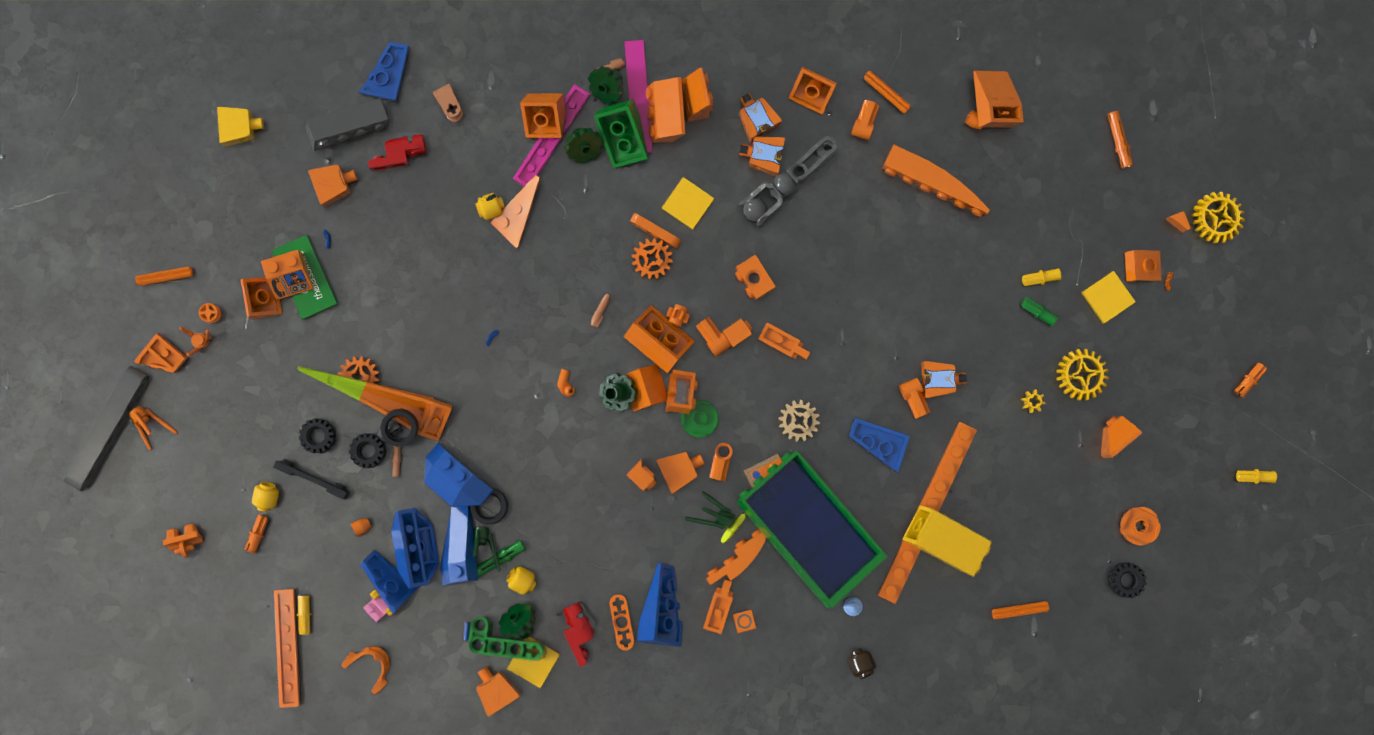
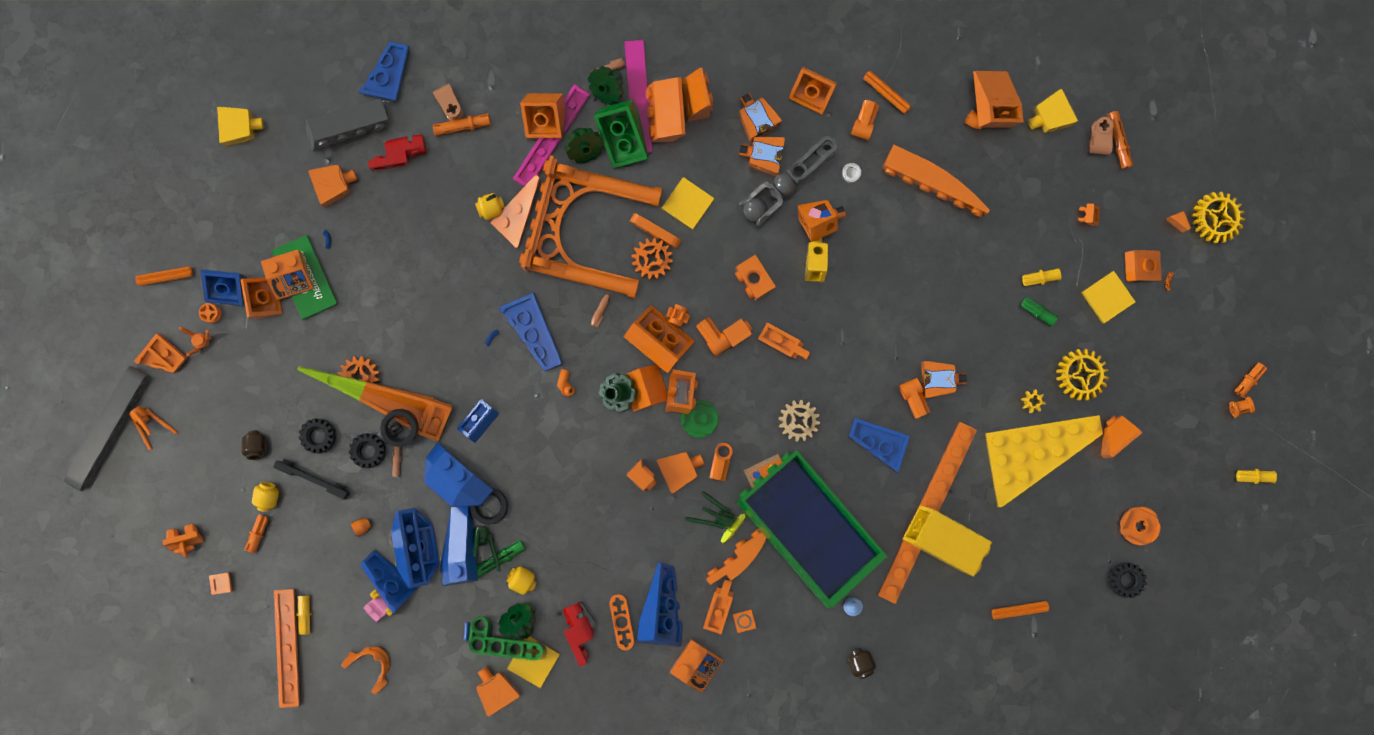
(220, 583): none -> plate
(222, 287): none -> blue slope
(253, 445): none -> dark brown head
(470, 122): none -> orange pin
(478, 421): none -> blue slope
(533, 330): none -> blue wing
(593, 183): none -> orange arch
(696, 665): none -> orange slope
(816, 261): none -> yellow torso
(819, 218): none -> orange torso
(851, 172): none -> white tile
(1029, 453): none -> yellow wing
(1053, 113): none -> yellow torso
(1092, 214): none -> orange tile
(1101, 140): none -> nougat piece
(1241, 407): none -> orange bush

